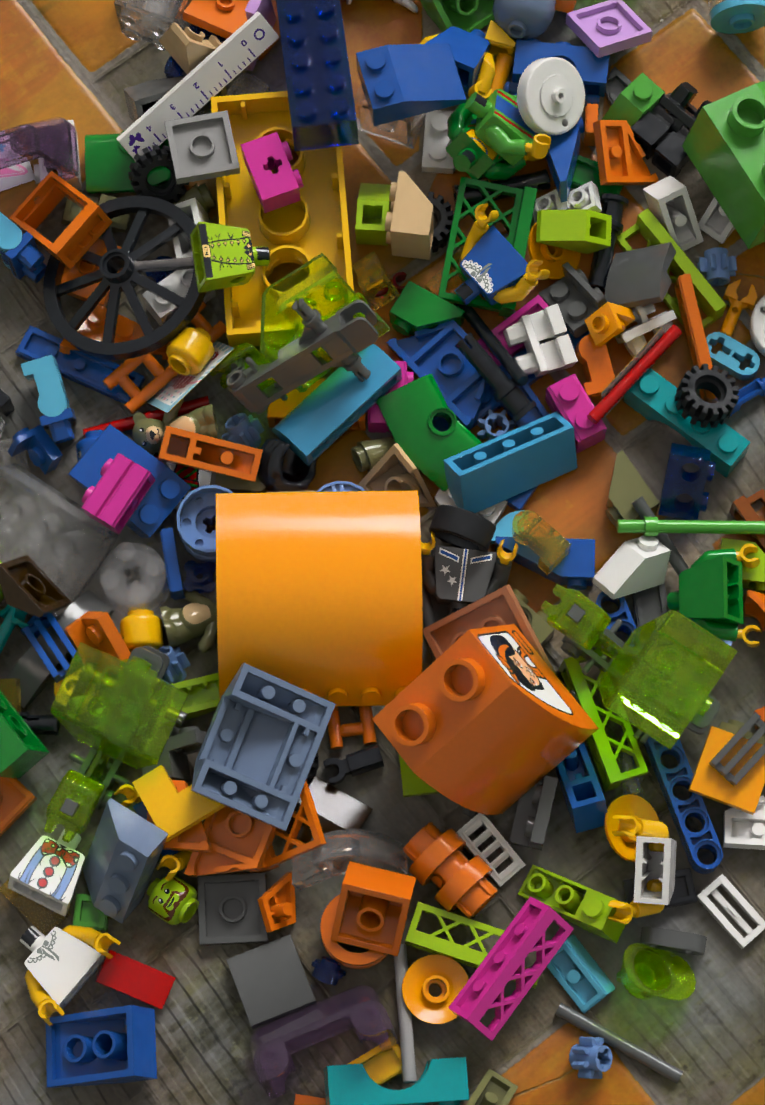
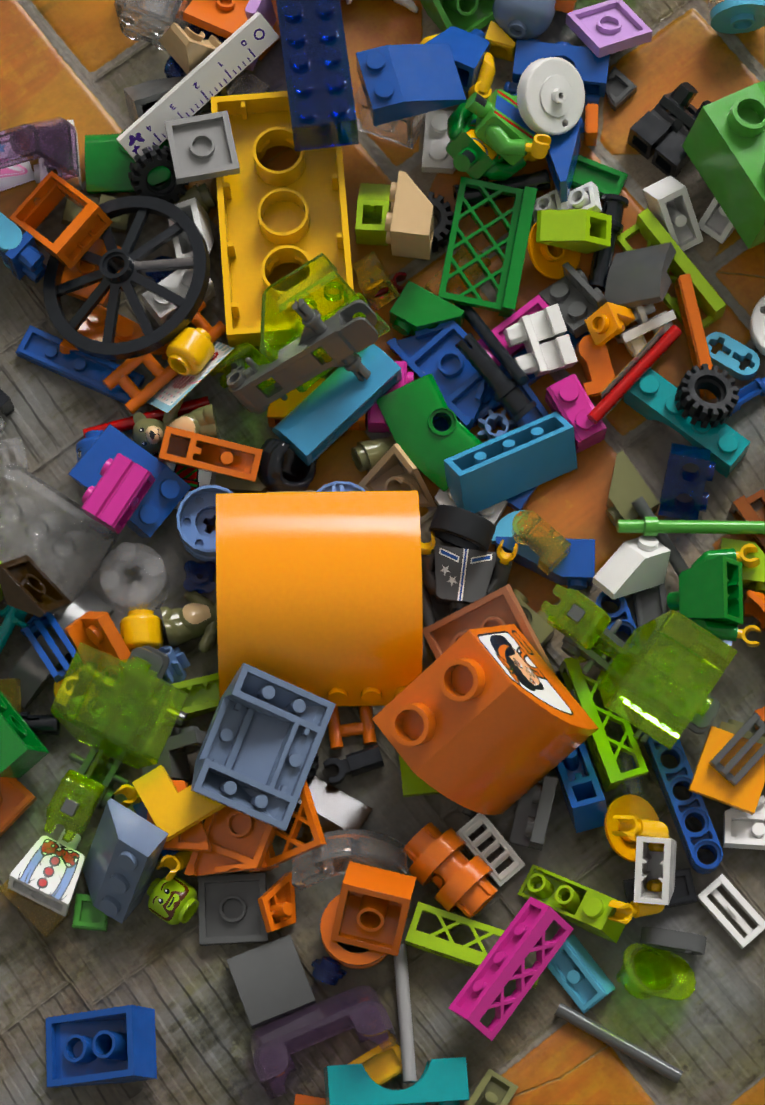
(40, 448): blue bracket -> none
(52, 397): medium azure hips -> none
(62, 964): torso -> none
(135, 979): red slope -> none
(172, 563): blue tile -> none
(224, 256): lime torso -> none
(243, 430): medium blue gear -> none
(272, 189): dark pink brick -> none
(427, 971): light orange dish -> none
(495, 265): torso -> none
(503, 66): light orange axle -> none
(590, 1057): medium blue gear -> none
(620, 155): orange wing -> none
(635, 100): bright green slope -> none
(717, 266): medium blue gear -> none
(736, 306): light orange bar -> none

